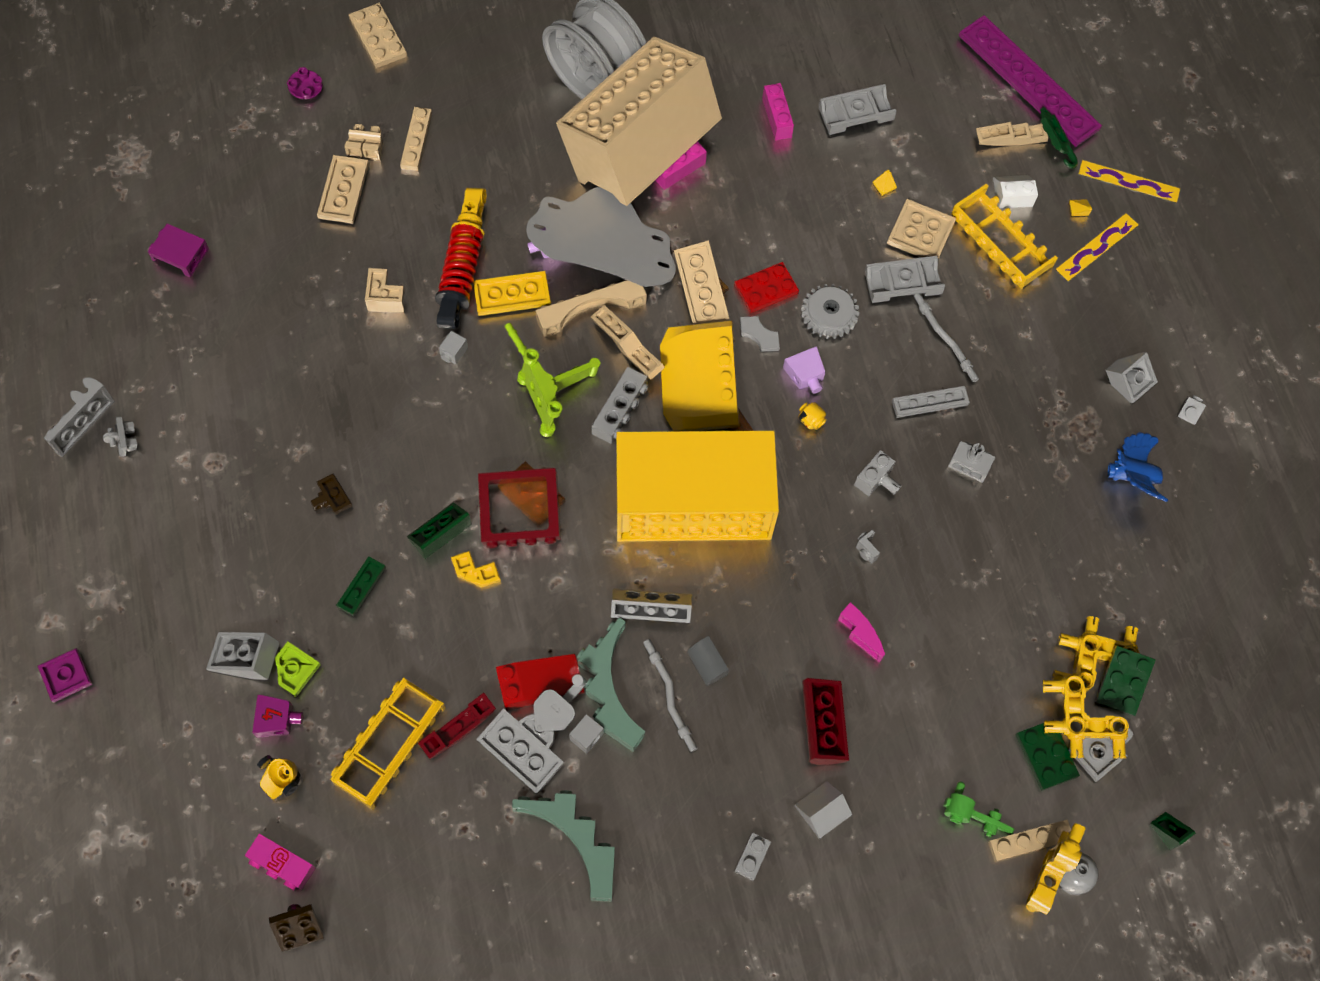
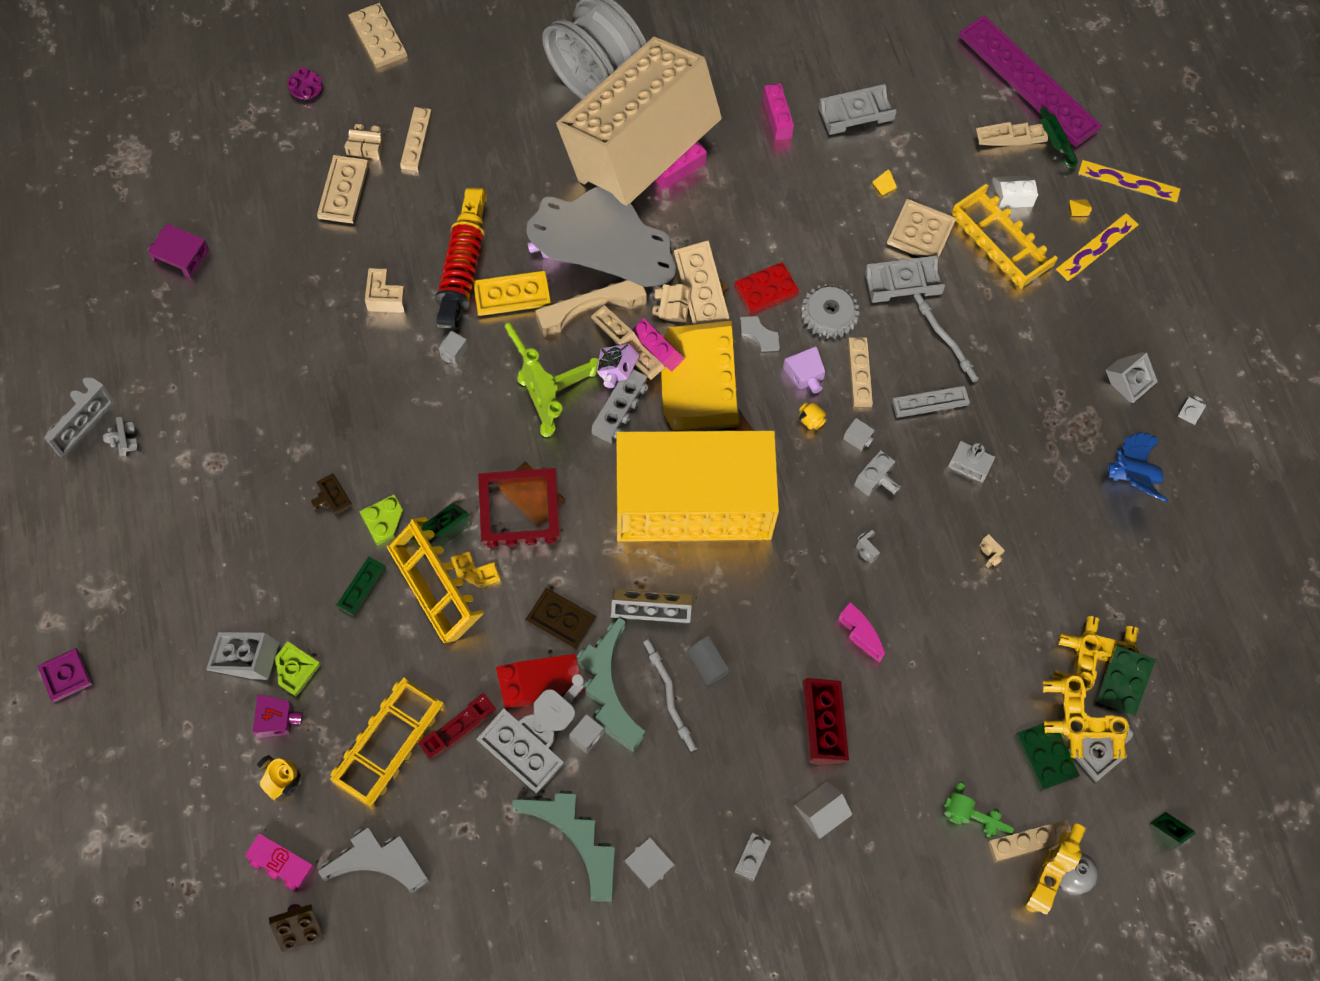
(368, 854): none -> light grey arch
(383, 519): none -> lime plate
(421, 590): none -> yellow window
(560, 619): none -> dark brown tile
(616, 363): none -> lavender torso
(649, 863): none -> light grey piece
(657, 345): none -> dark pink brick
(673, 302): none -> tan hips
(859, 435): none -> light grey brick
(860, 372): none -> tan plate
(992, 548): none -> tan bracket

